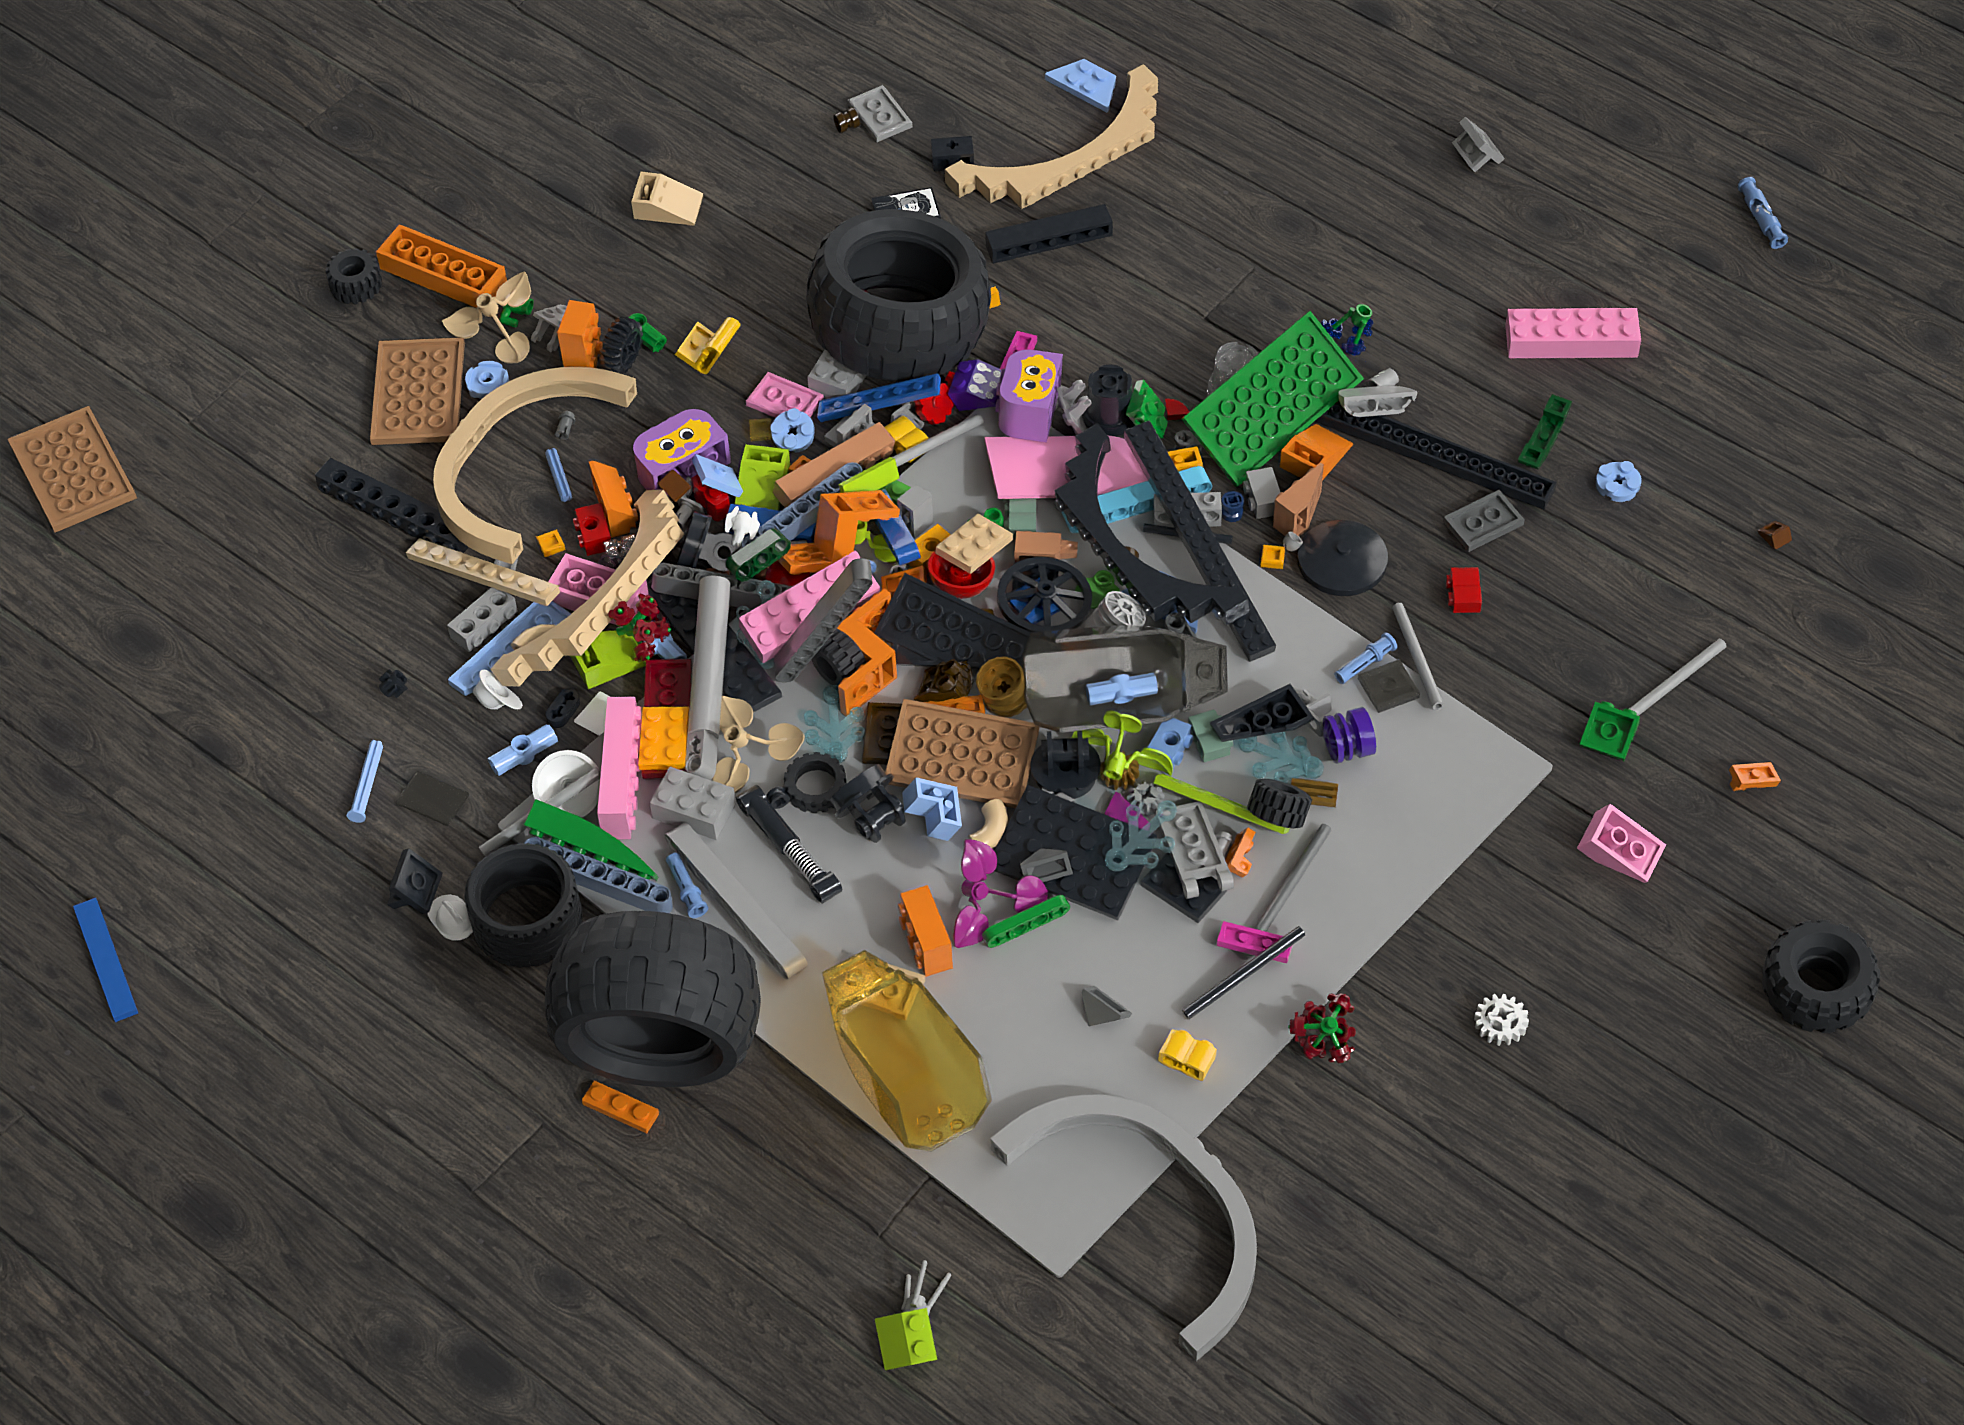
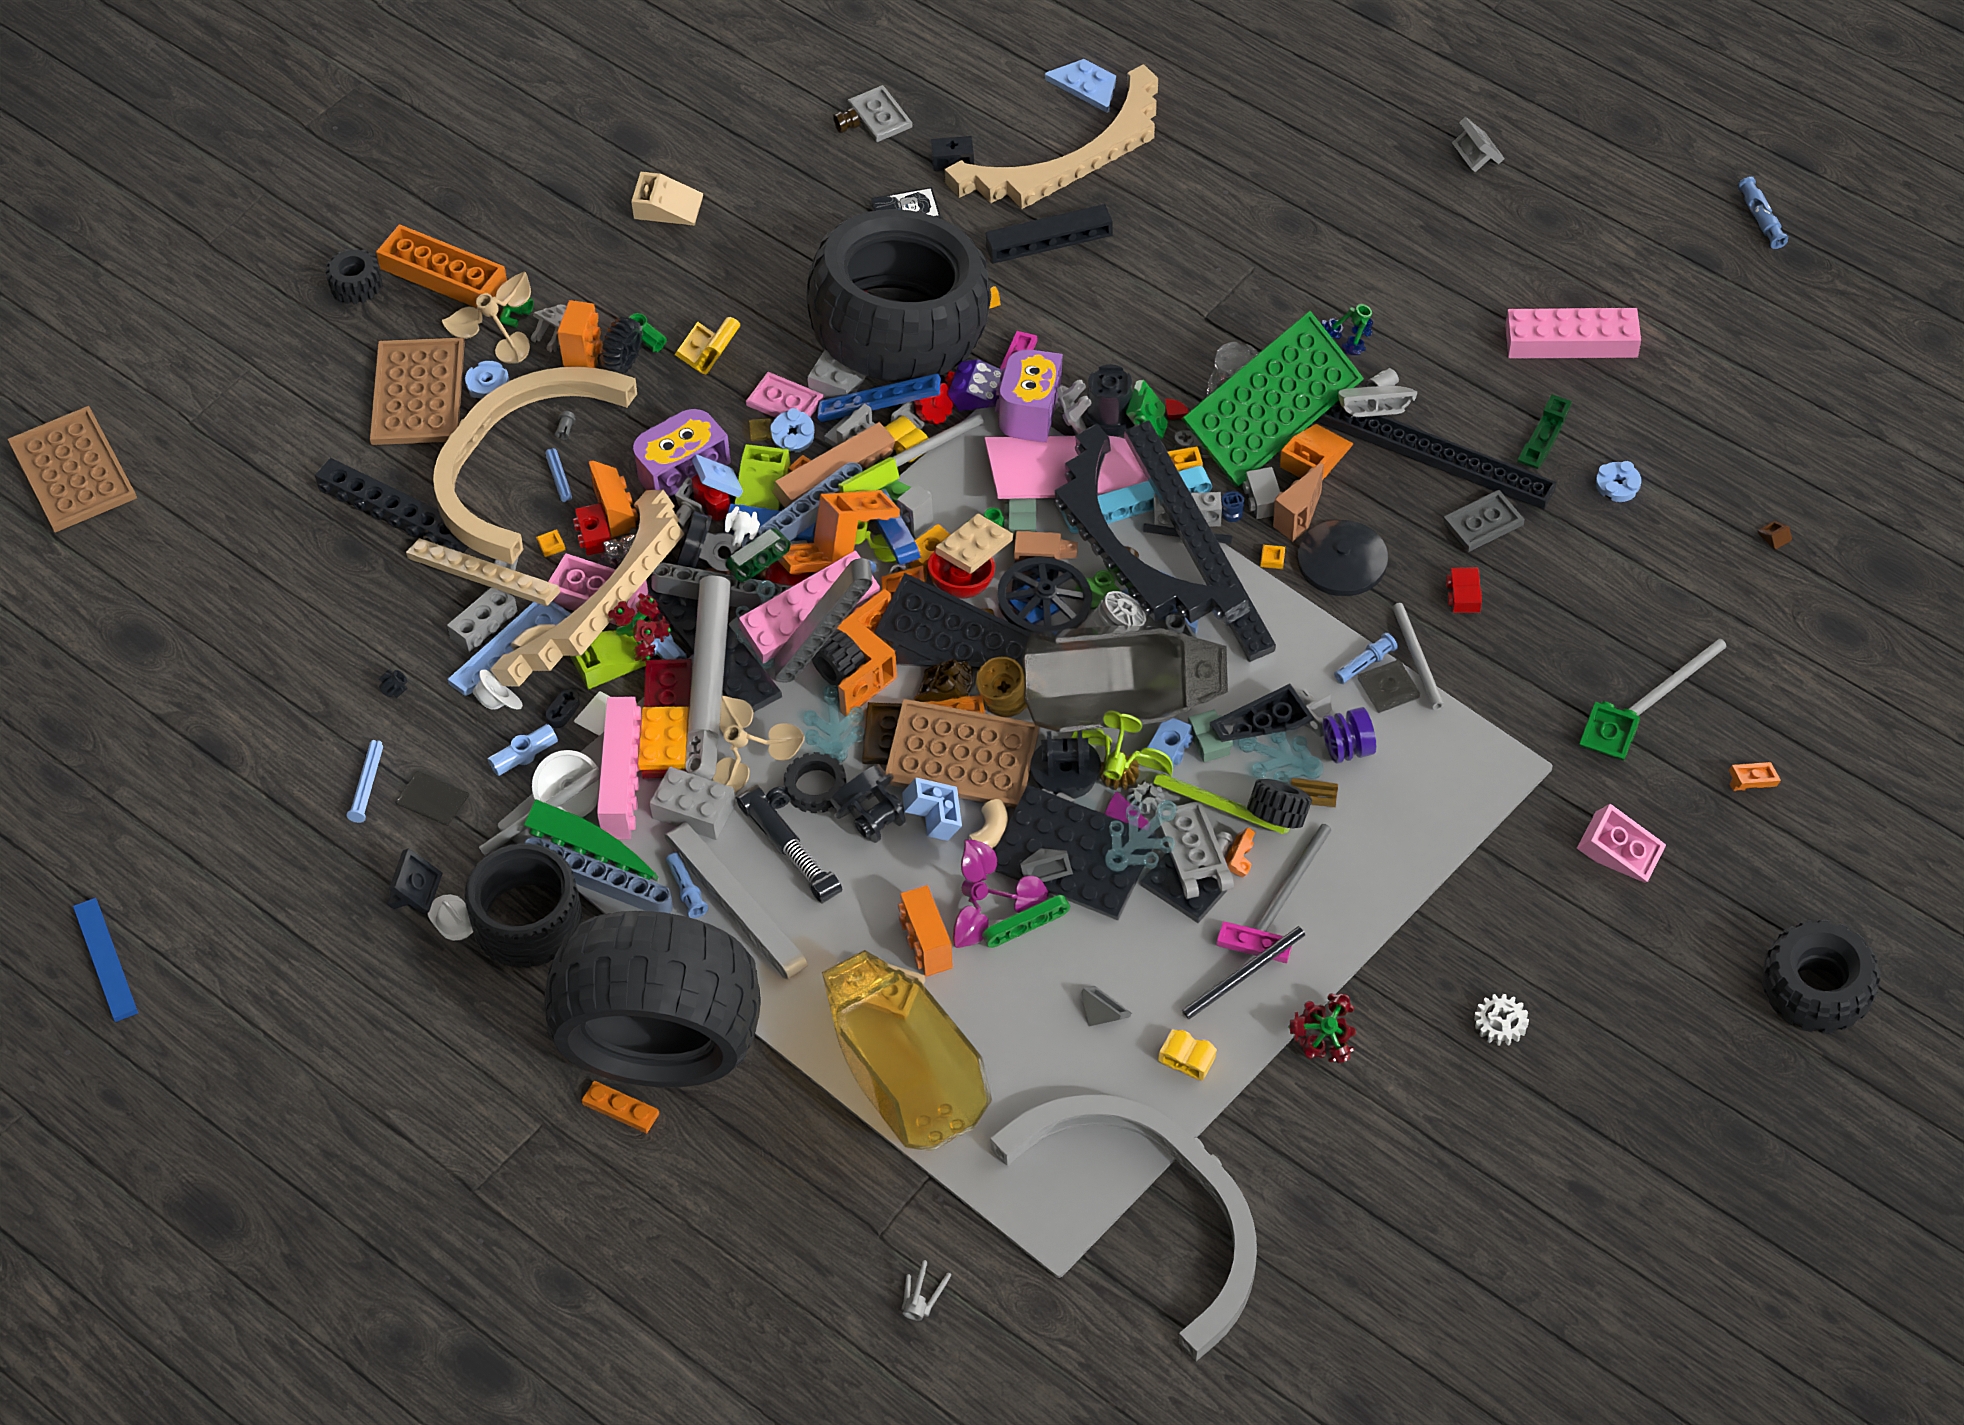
(674, 485): reddish brown slope -> none
(905, 1339): lime slope -> none
(1121, 689): light blue piece -> none
(1292, 541): light grey hinge -> none

